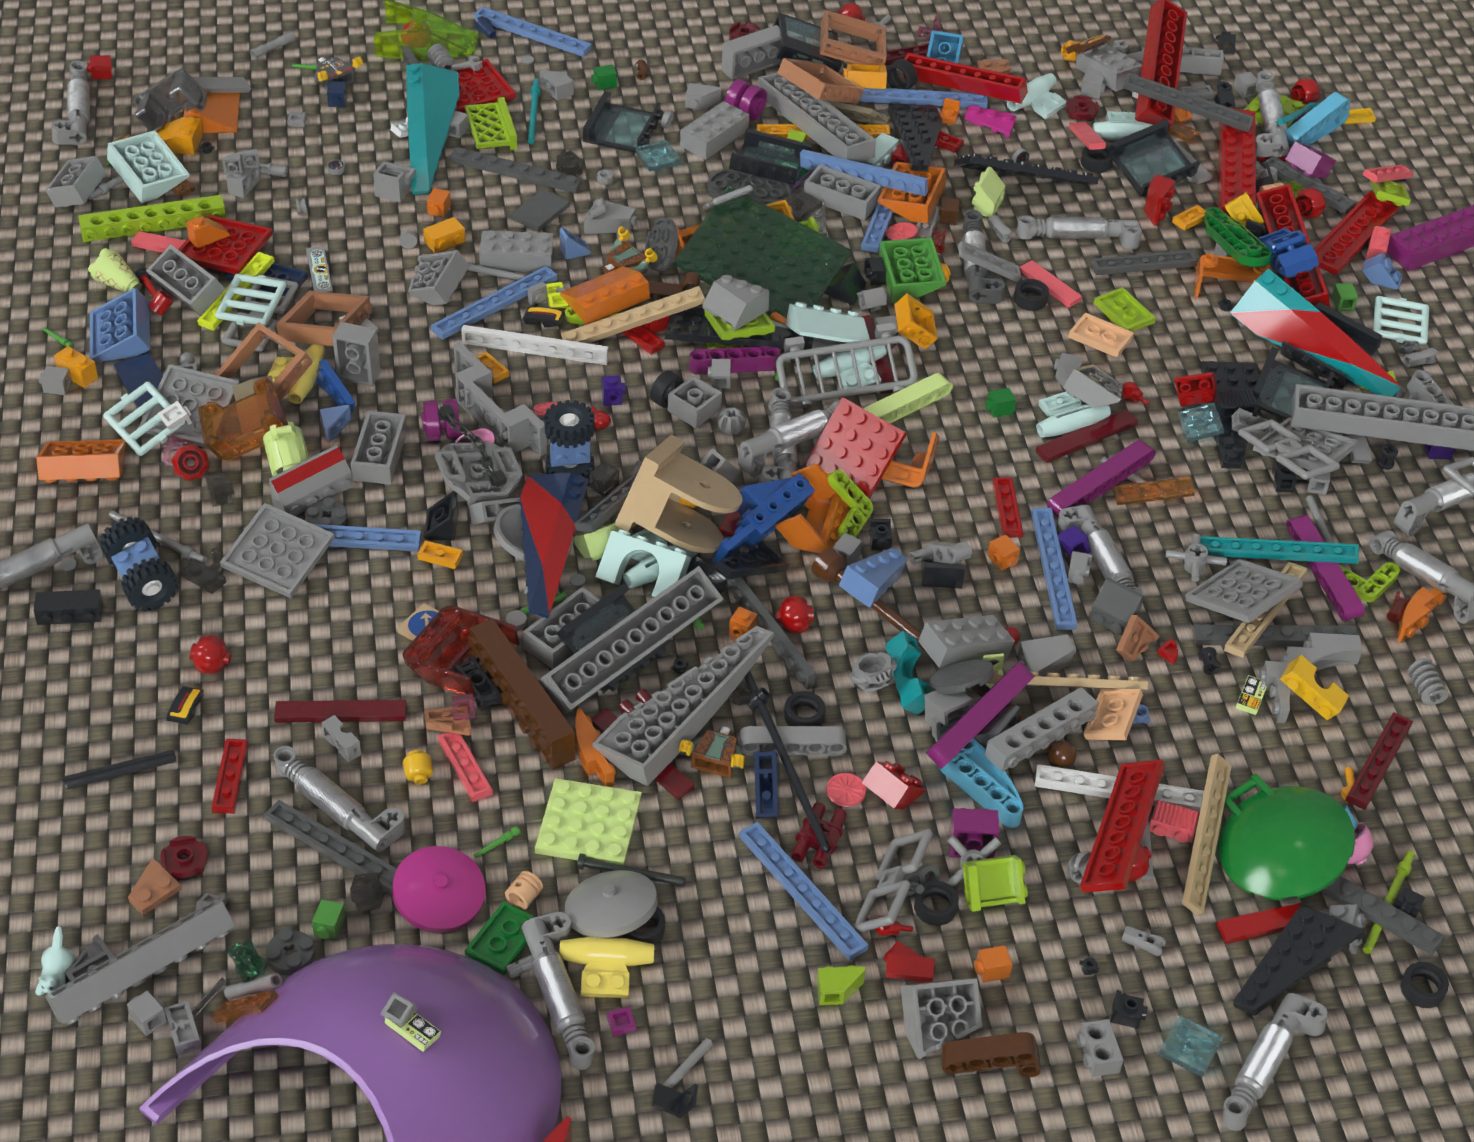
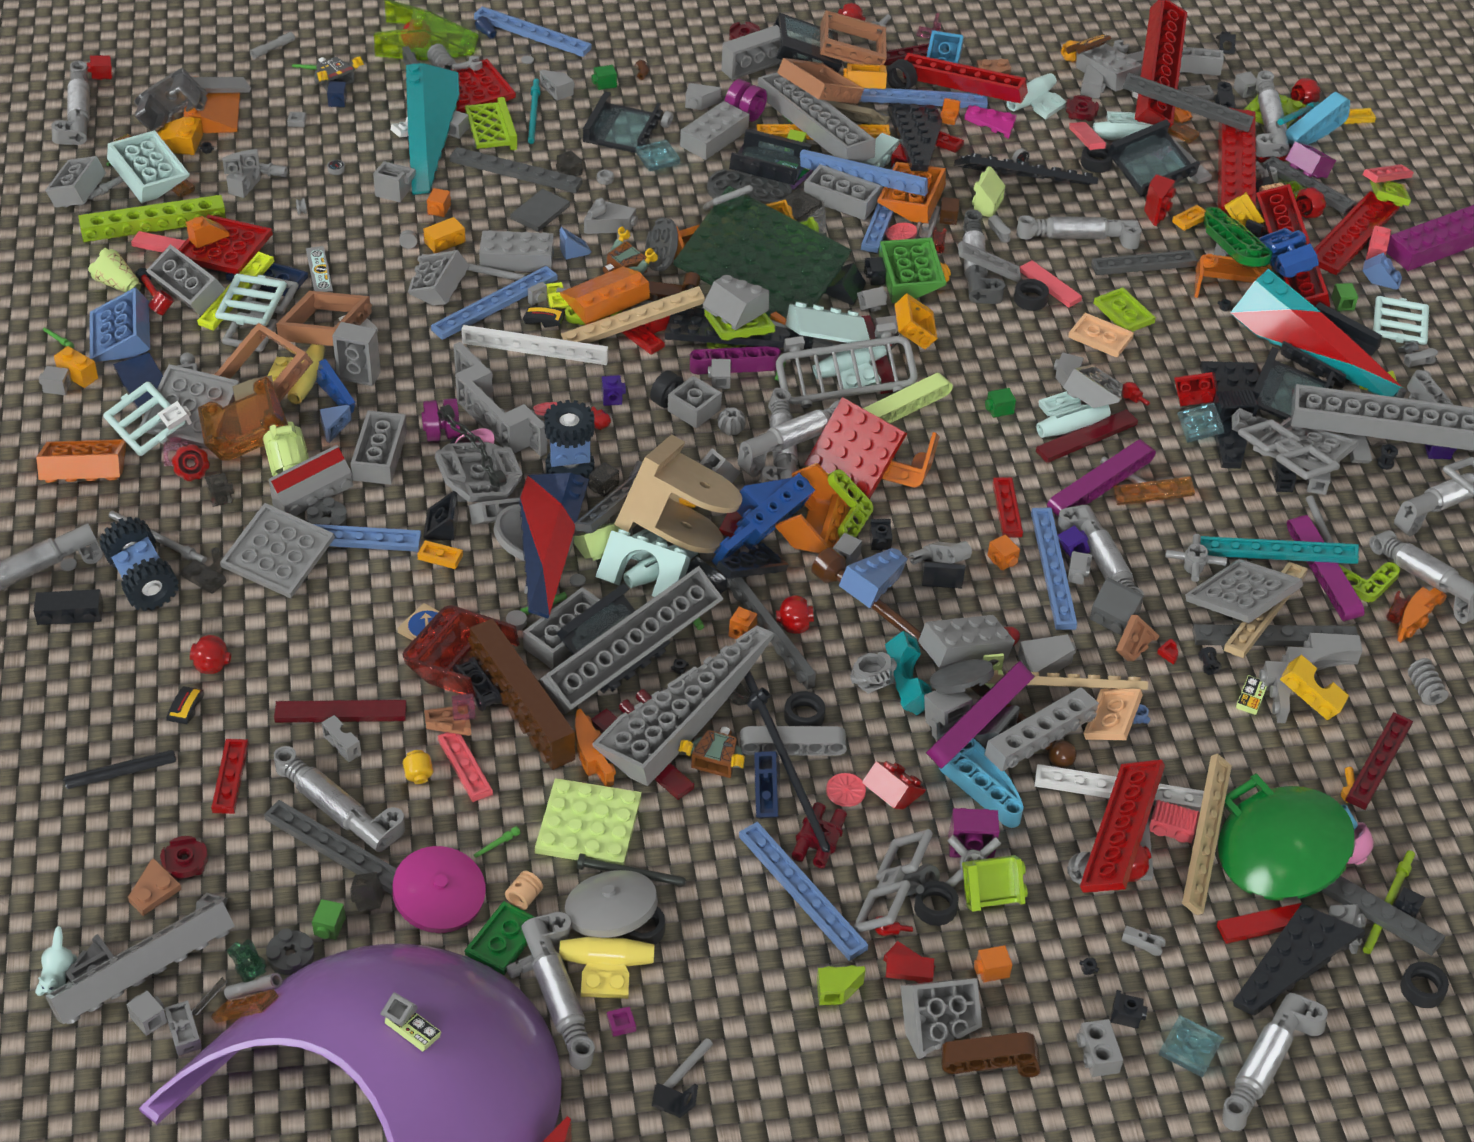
(498, 370): light orange plate -> none

